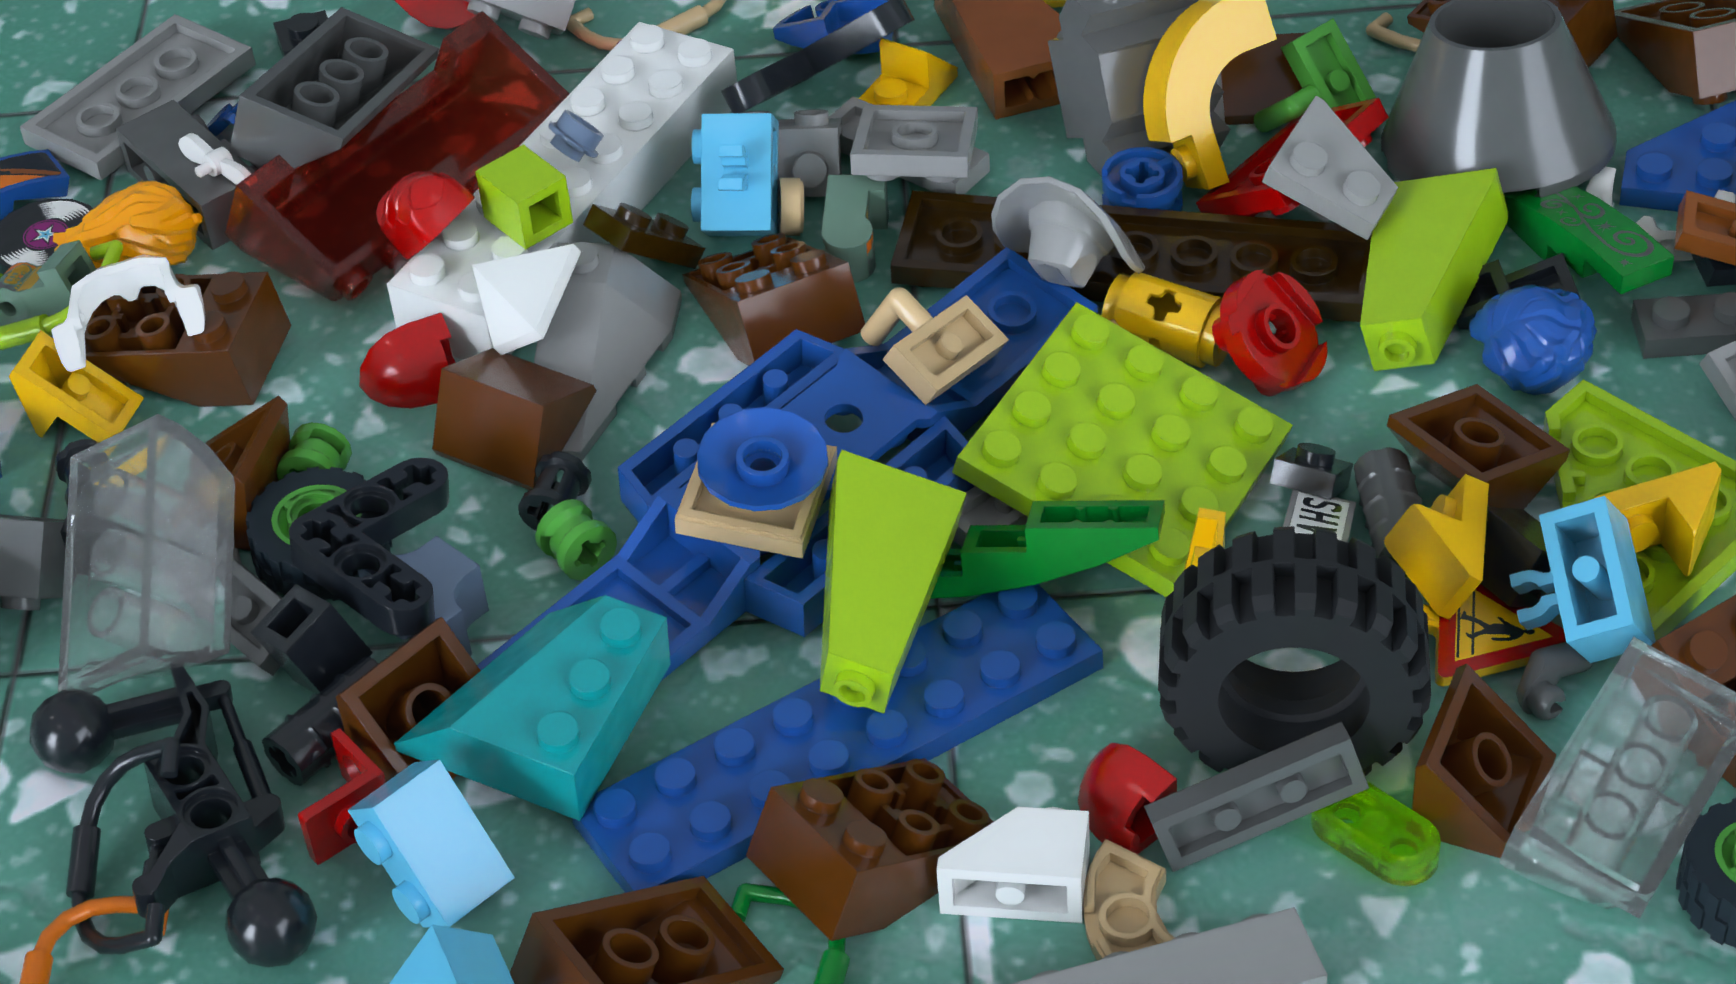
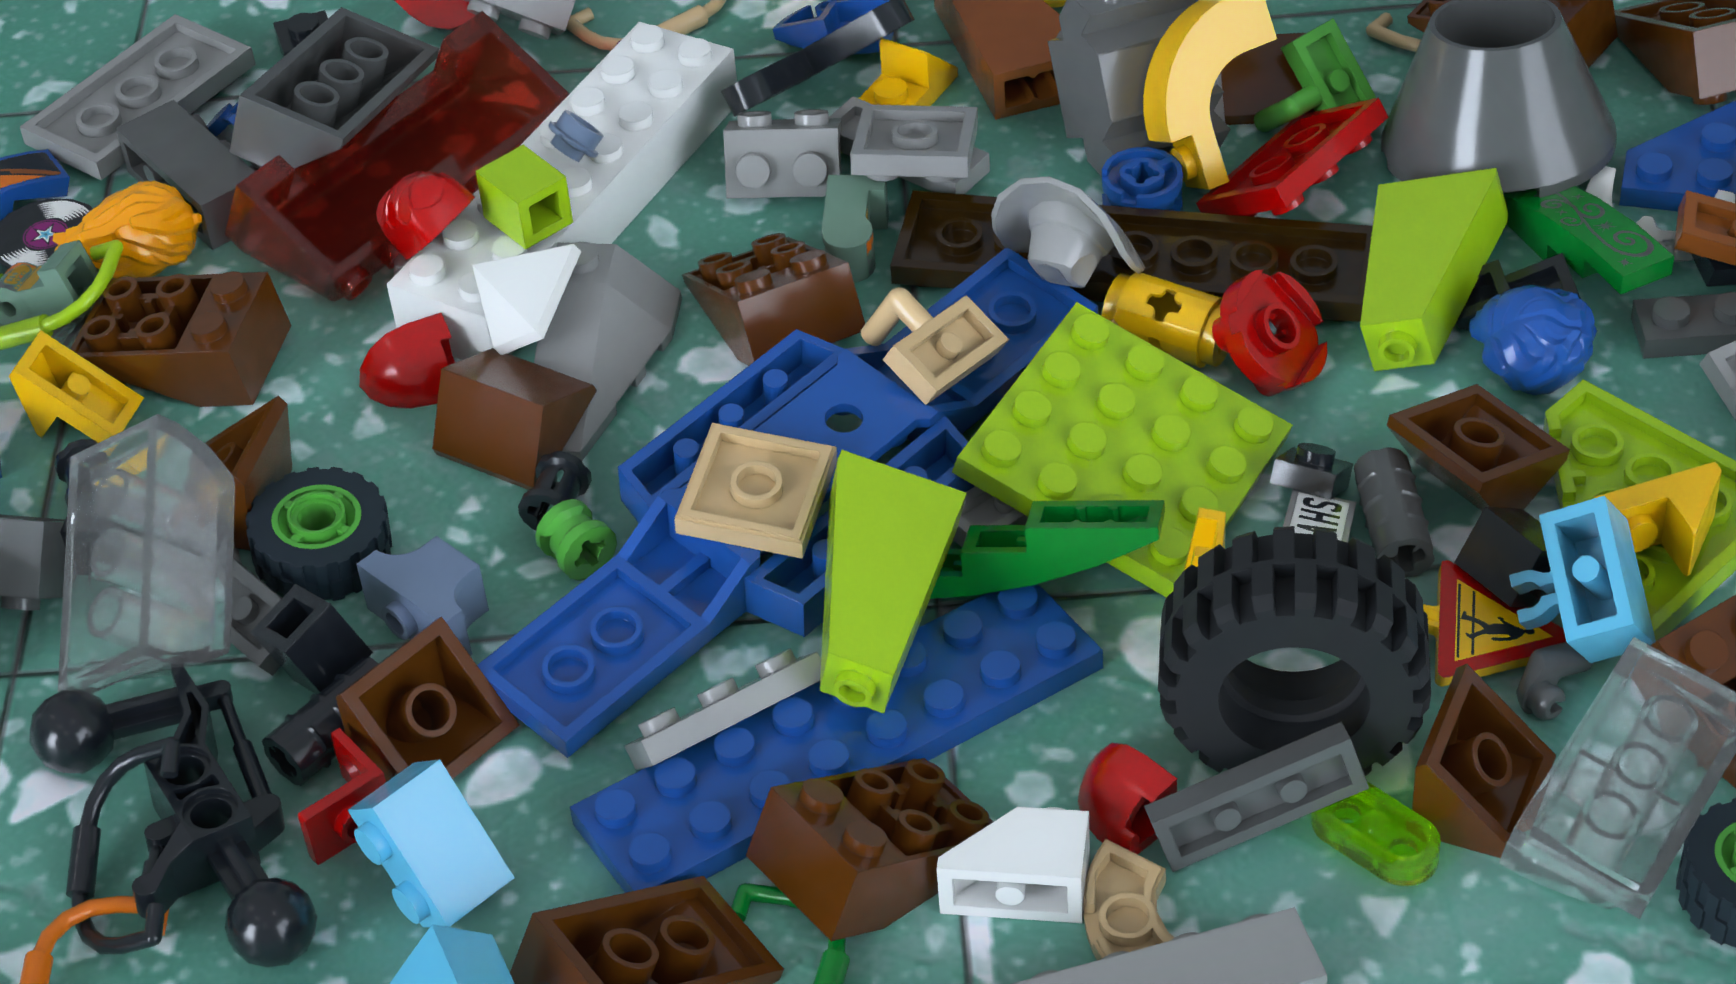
(126, 280): white helmet -> none
(212, 161): white piece -> none
(315, 447): bright green wheel -> none
(407, 497): black beam -> none
(551, 705): teal wedge -> none
(639, 234): dark brown plate -> none
(723, 707): none -> light grey plate
(736, 174): medium azure brick -> none
(762, 458): blue dish -> none
(790, 206): tan tile -> none
(1331, 172): light grey wing -> none
(1444, 545): yellow slope -> none

